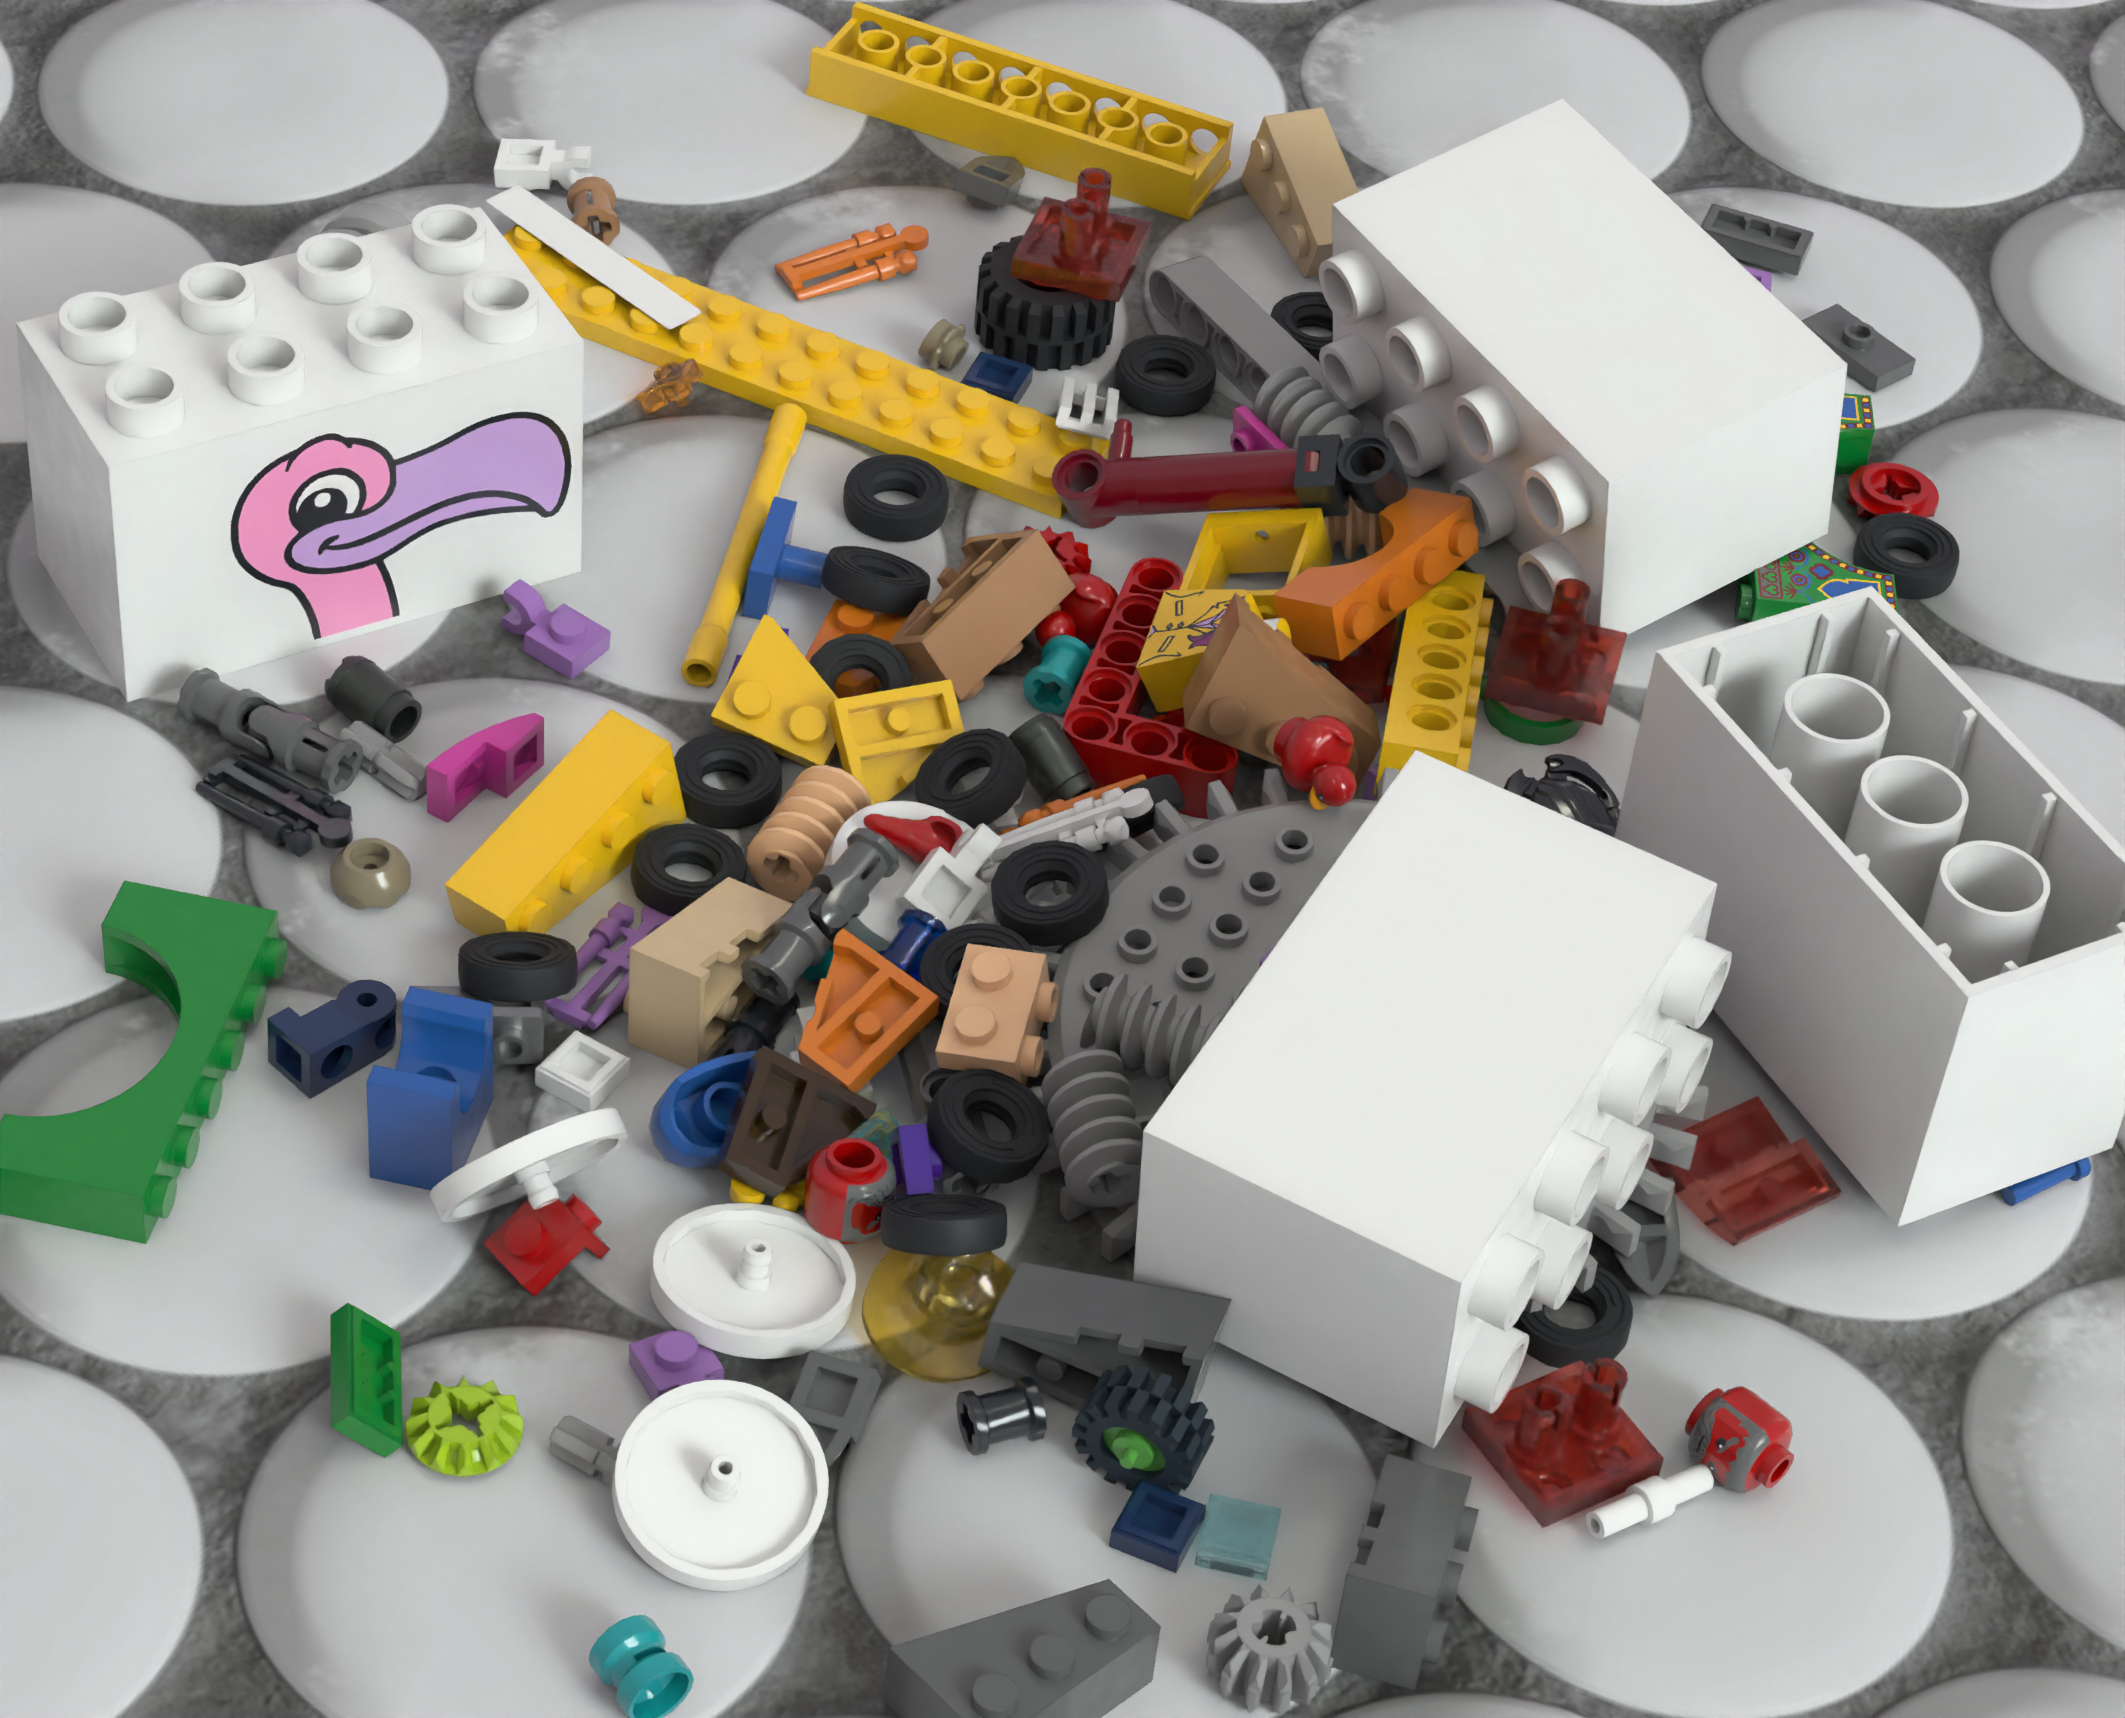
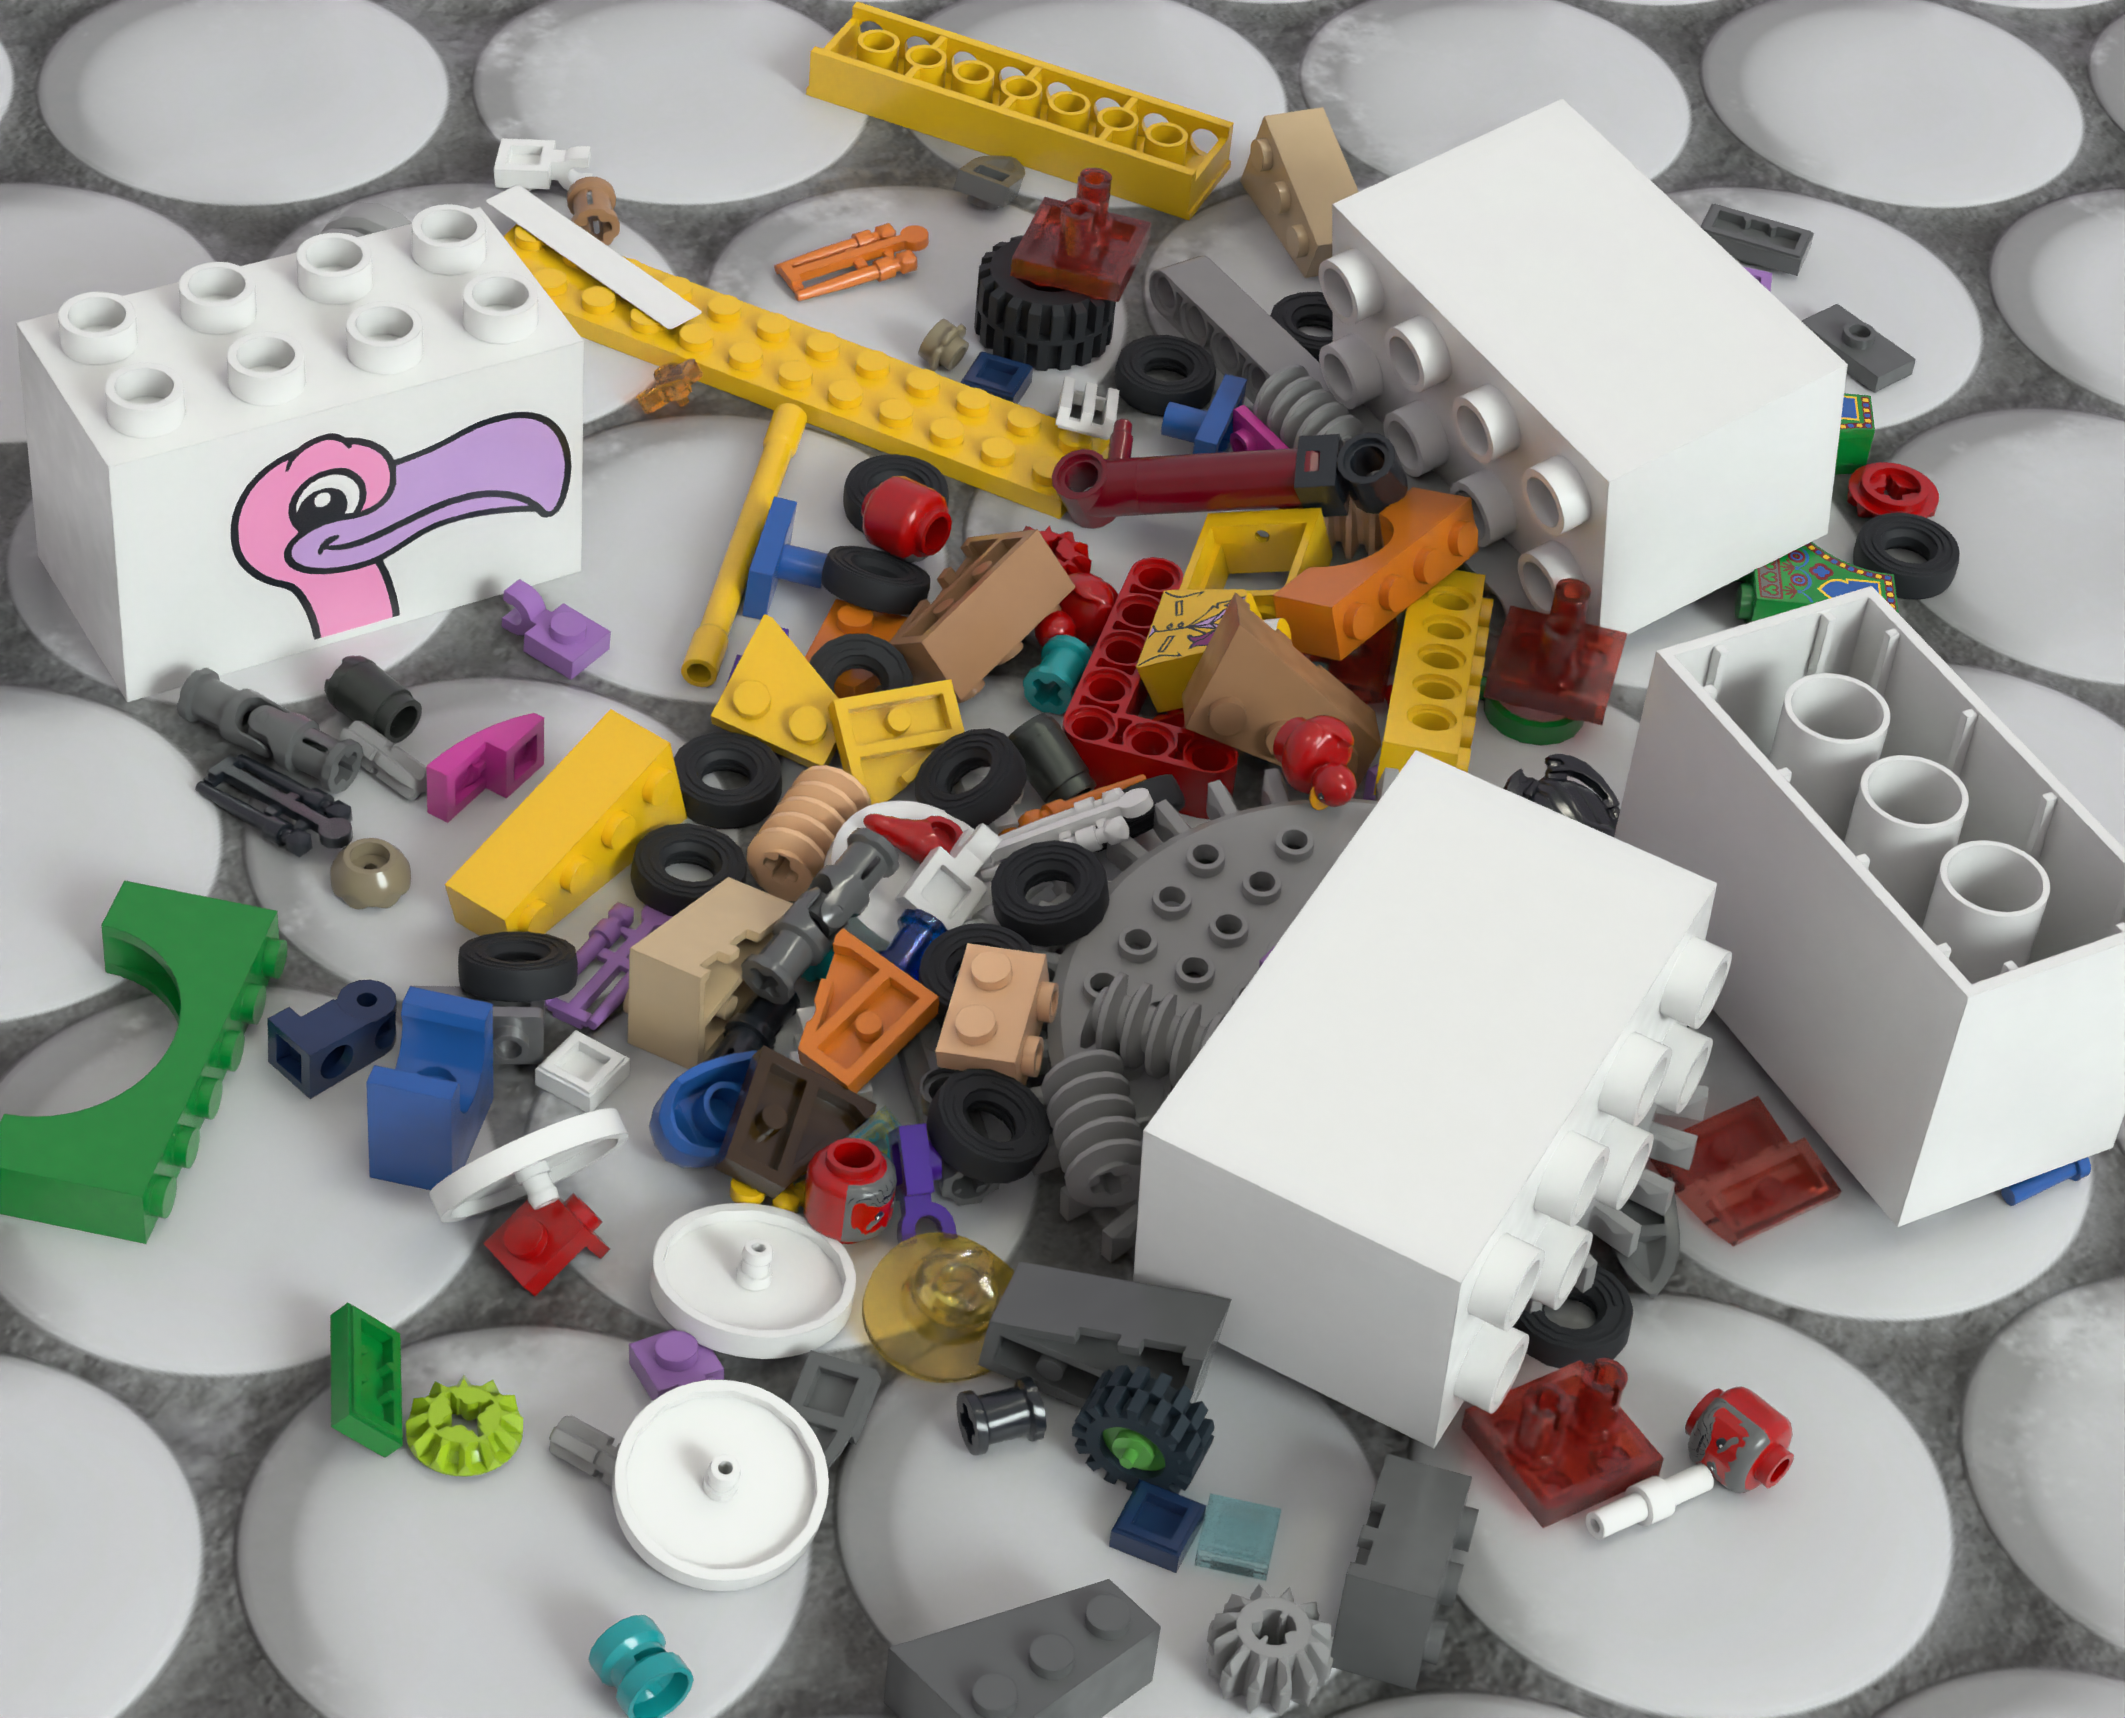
(906, 519): none -> red head
(943, 1224): black tyre -> none
(1211, 428): none -> blue tile

